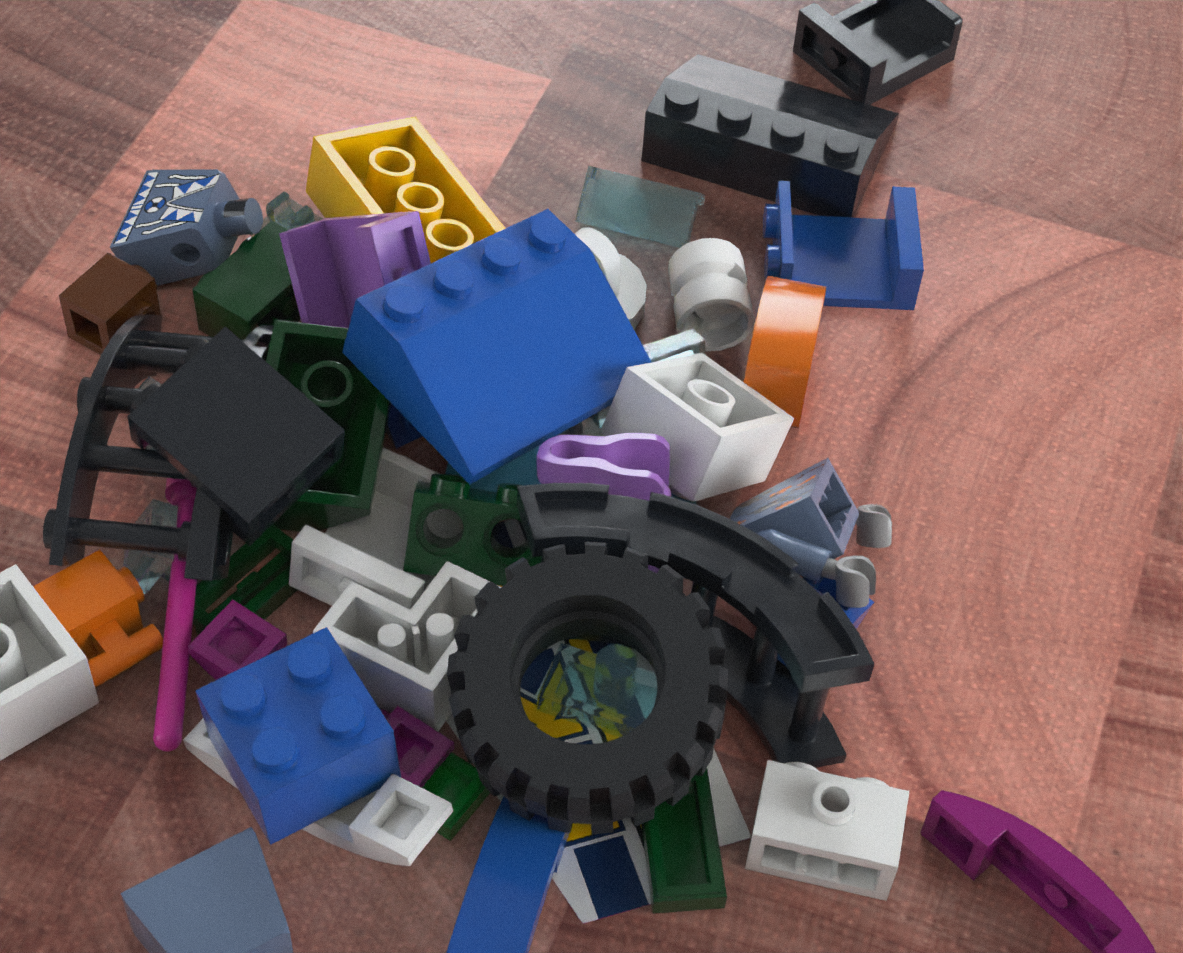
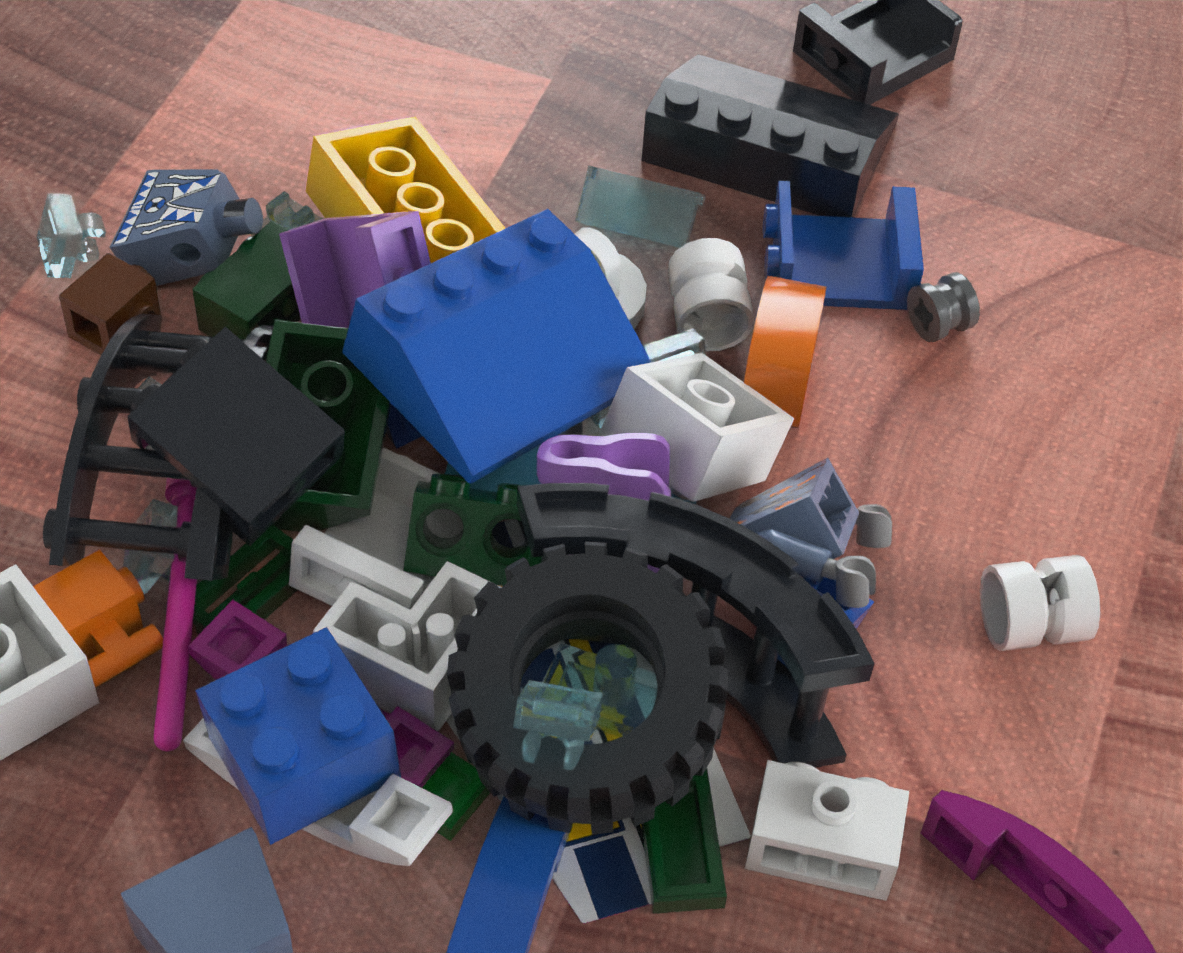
(64, 235): none -> clear light blue tile
(557, 712): none -> clear light blue tile
(943, 307): none -> dark grey wheel
(1051, 601): none -> white wheel

